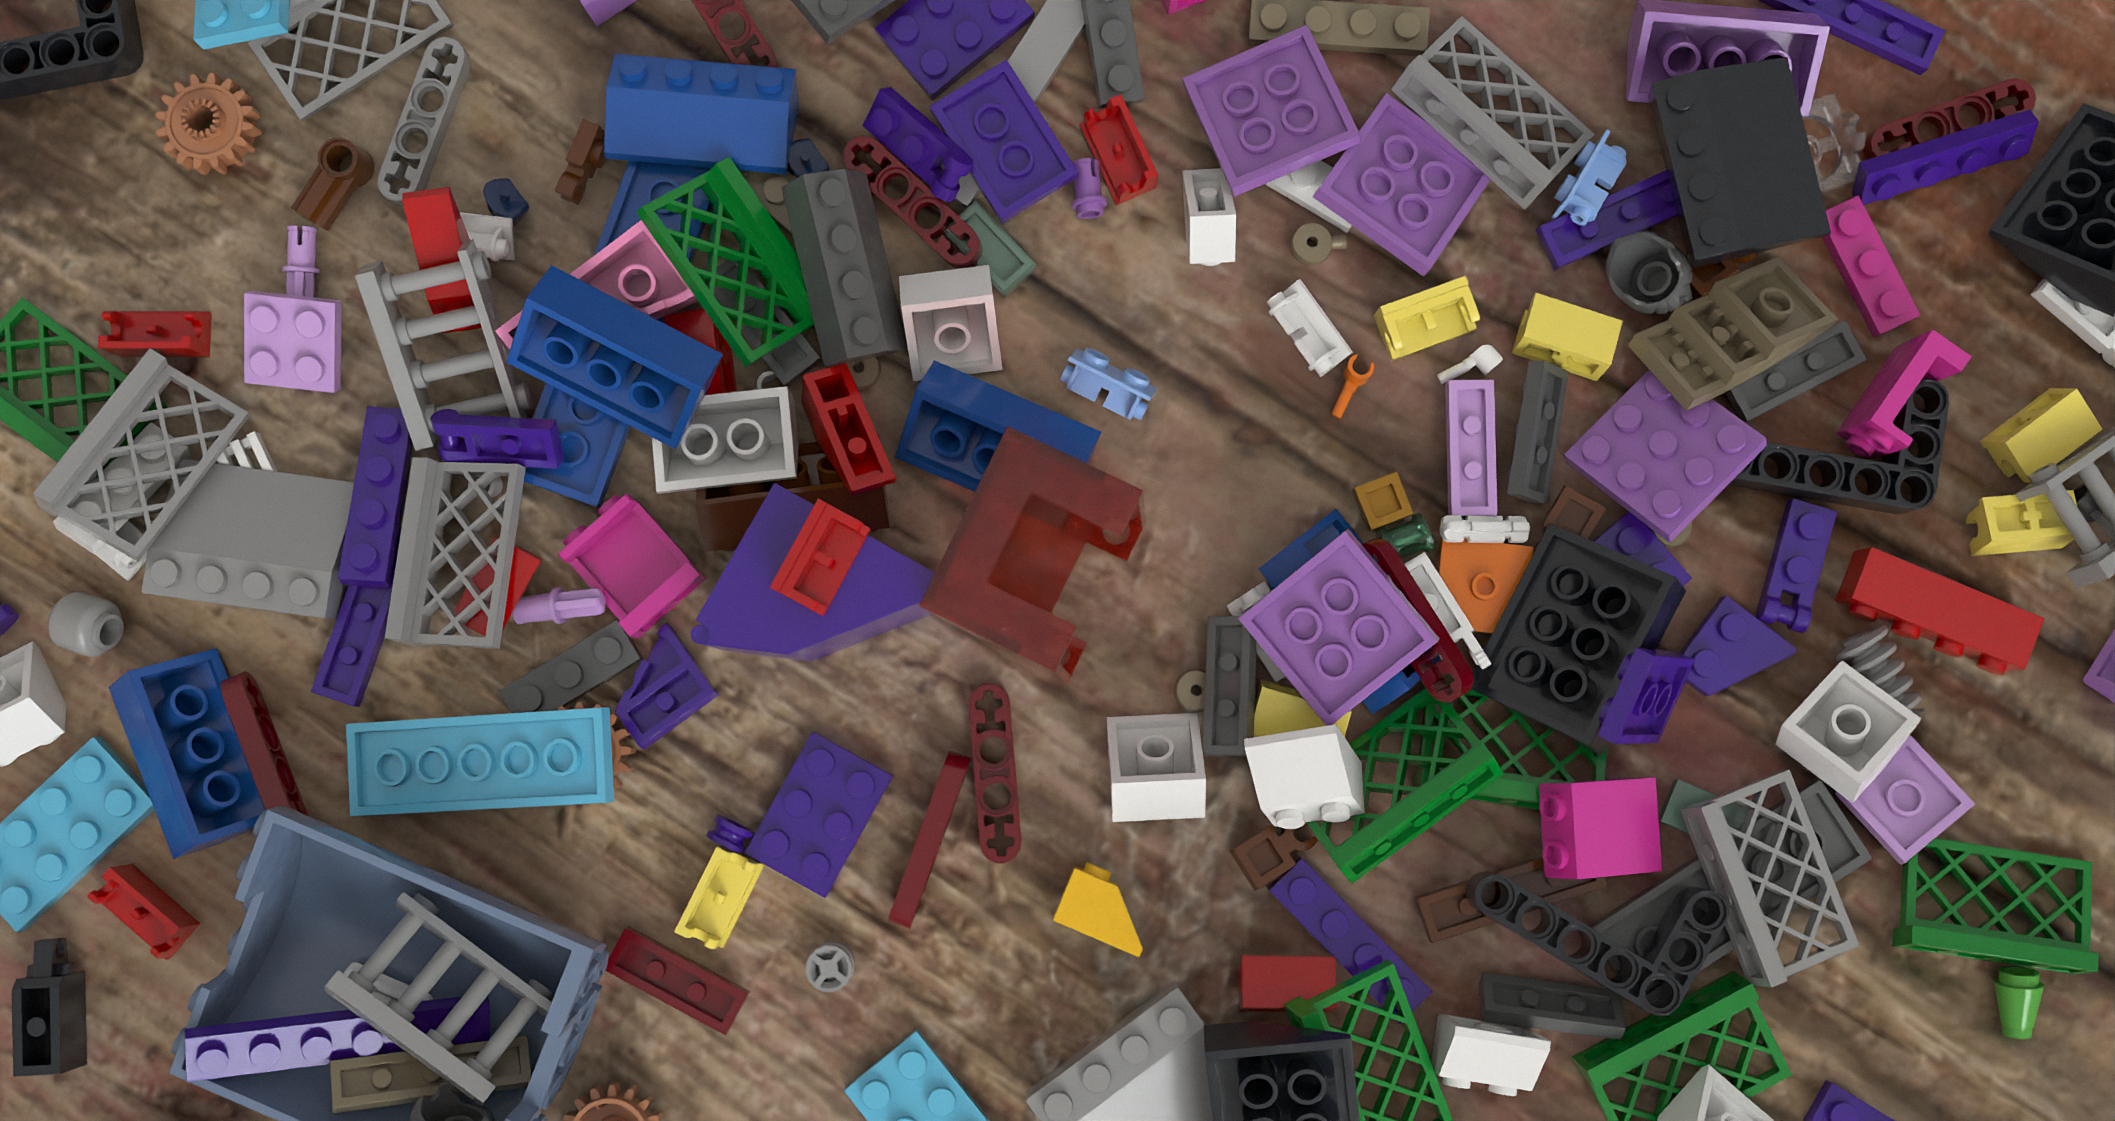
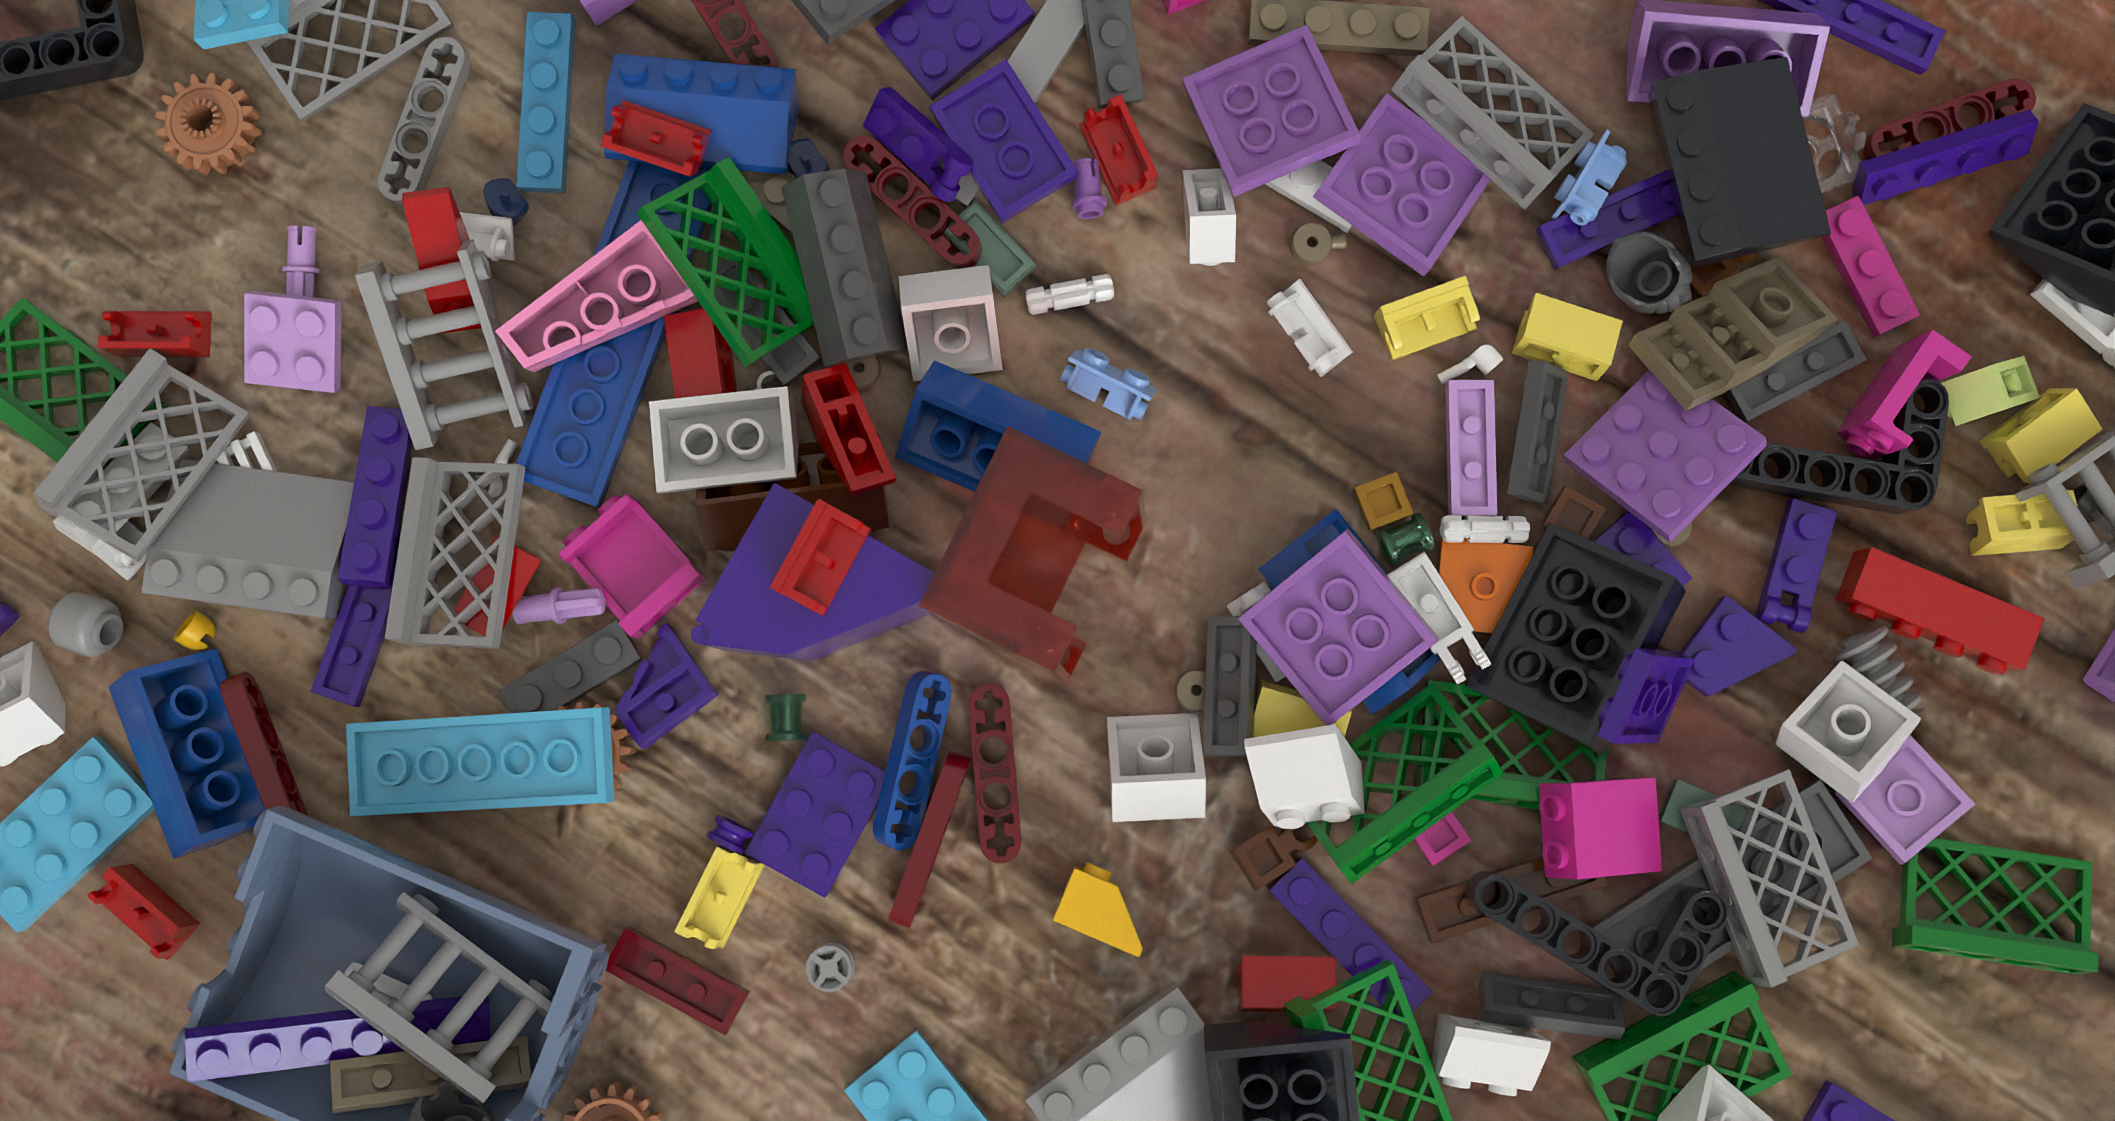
(49, 1013): black hinge -> none
(193, 630): none -> yellow hinge
(328, 186): reddish brown piece -> none
(497, 439): dark purple plate -> none
(546, 102): none -> dark azure plate
(582, 160): reddish brown plate -> none
(612, 356): blue slope -> none
(657, 138): none -> red hinge
(785, 717): none -> clear green bush
(919, 761): none -> blue beam
(1069, 294): none -> white axle
(1352, 381): orange hand -> none
(1442, 839): none -> dark pink plate
(1452, 659): dark red beam -> none
(1990, 390): none -> yellowish green slope
(2018, 1000): bright green cone -> none

